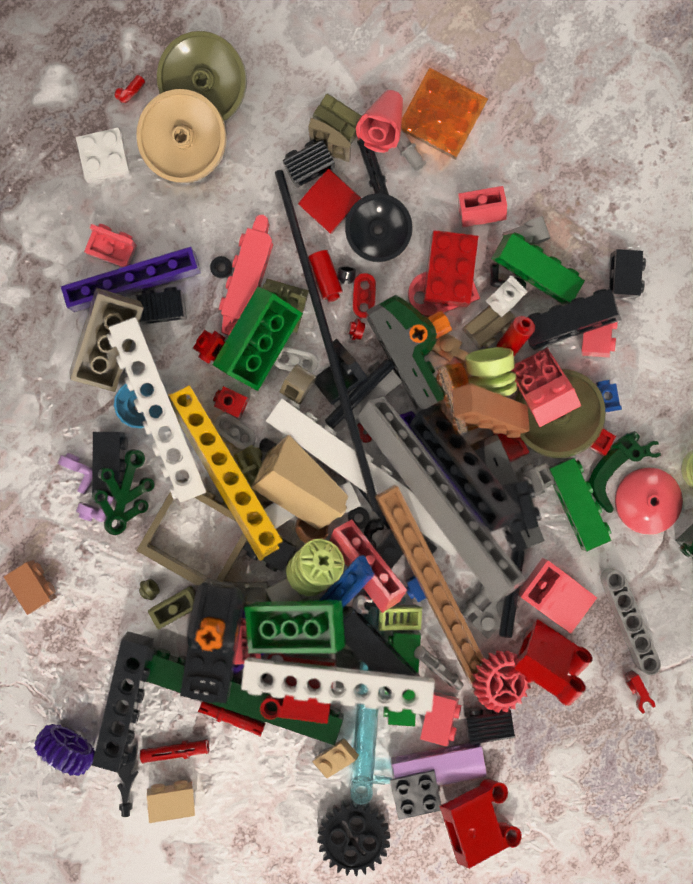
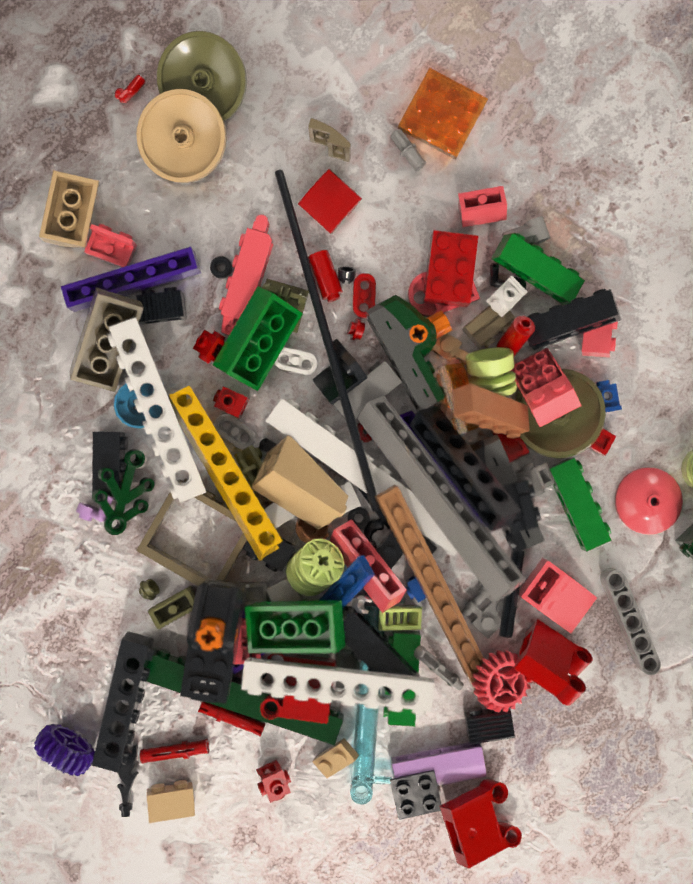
(30, 586): nougat brick -> none
(68, 210): none -> tan slope
(71, 462): lavender plate -> none
(102, 154): white plate -> none
(273, 781): none -> brick
(297, 384): dark tan brick -> none
(308, 162): black brick -> none
(337, 847): black gear -> none
(338, 117): olive brick -> none
(361, 391): black axle -> none
(373, 171): black pin -> none
(378, 211): black dish -> none
(382, 122): coral cone -> none
(439, 723): coral brick -> none
(622, 450): dark green piece -> none
(626, 273): black brick -> none
(637, 687): red plate -> none

